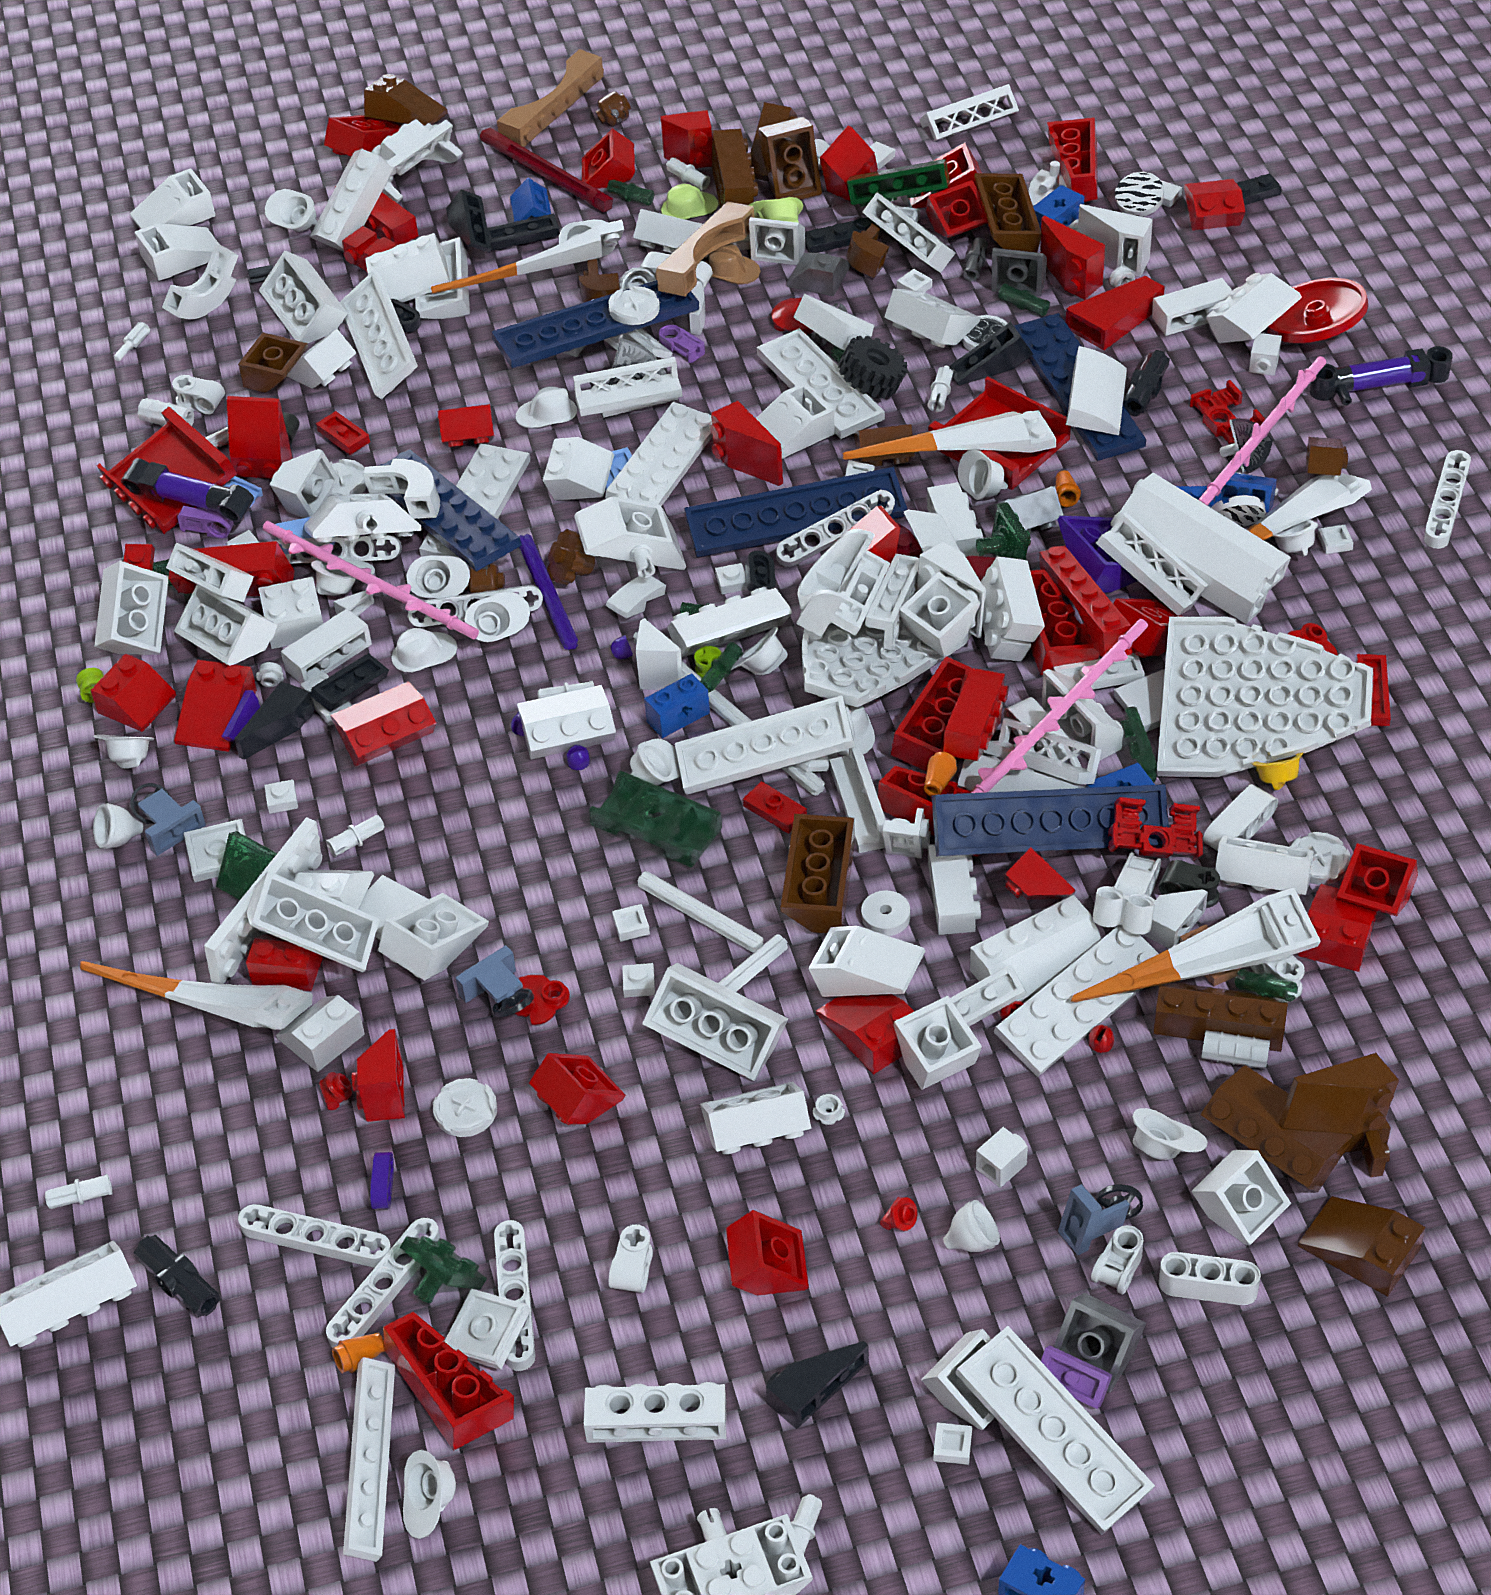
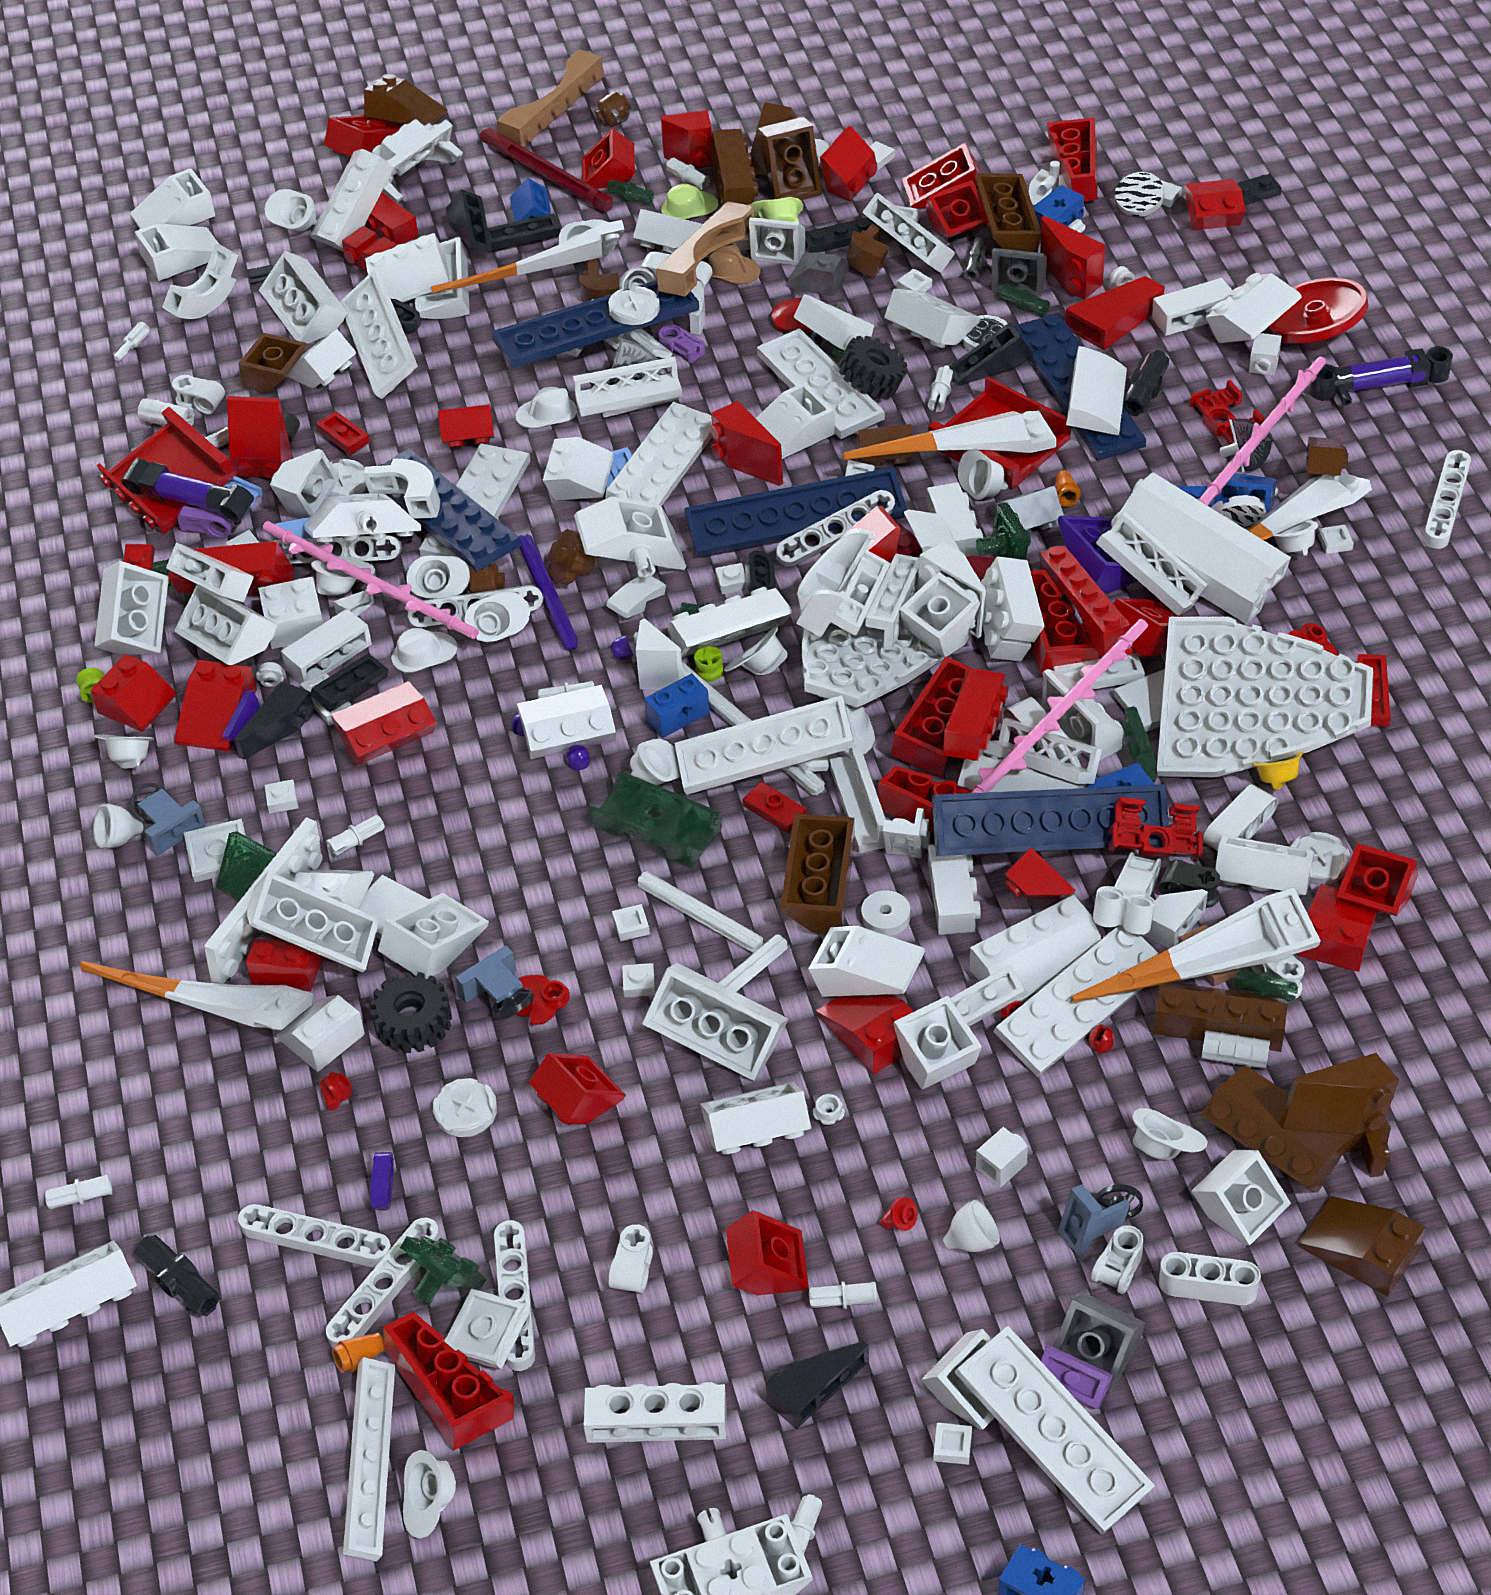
(380, 1080): red slope -> none
(415, 1029): none -> black tyre
(722, 666): clear green axle -> none
(843, 1295): none -> white axle
(899, 181): dark green brick -> none
(939, 772): orange cone -> none
(969, 107): white fence -> none
(1124, 235): white slope -> none

